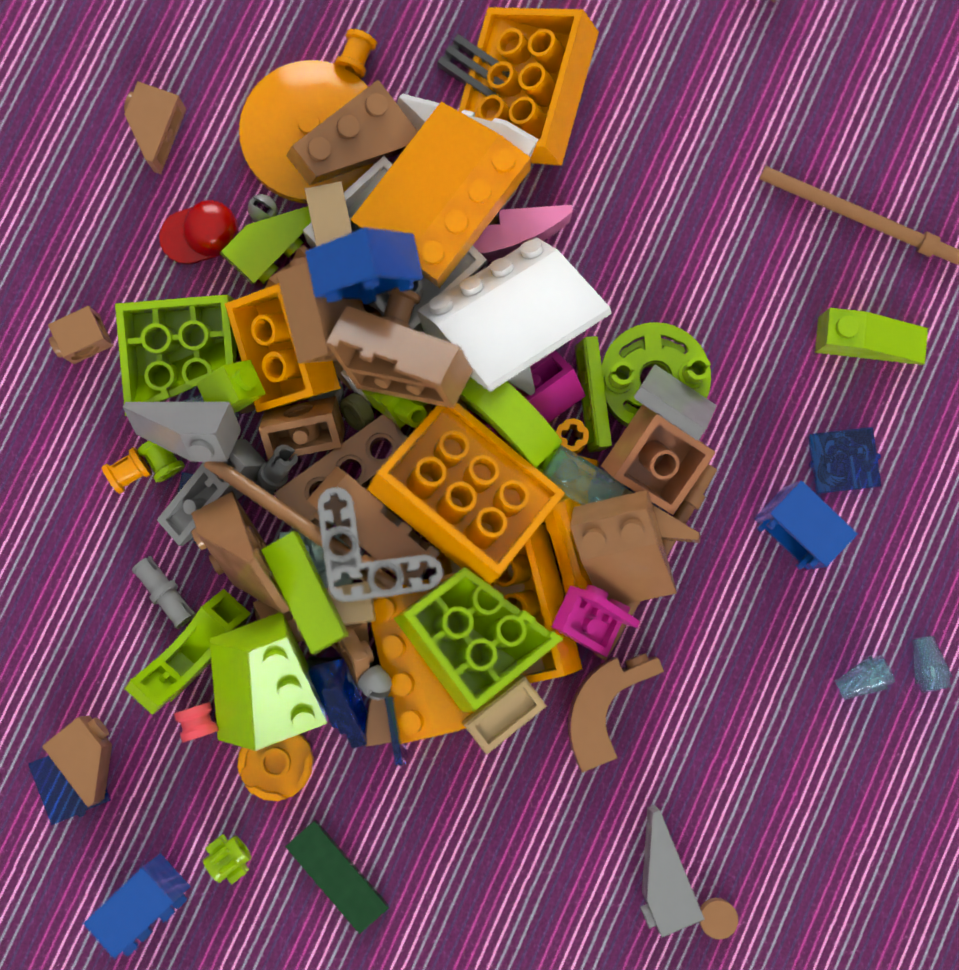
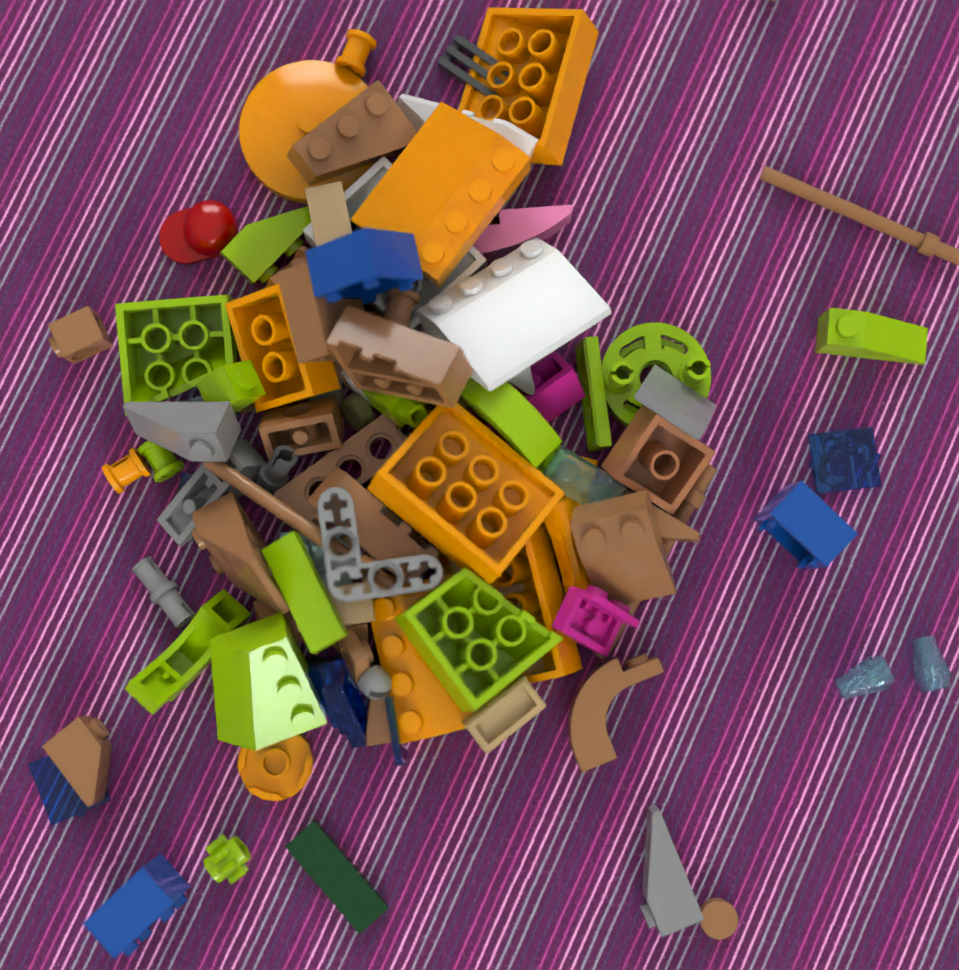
(154, 121): medium nougat slope -> none
(196, 722): coral wheel -> none
(256, 213): light grey hinge -> none
(579, 431): light orange bush -> none

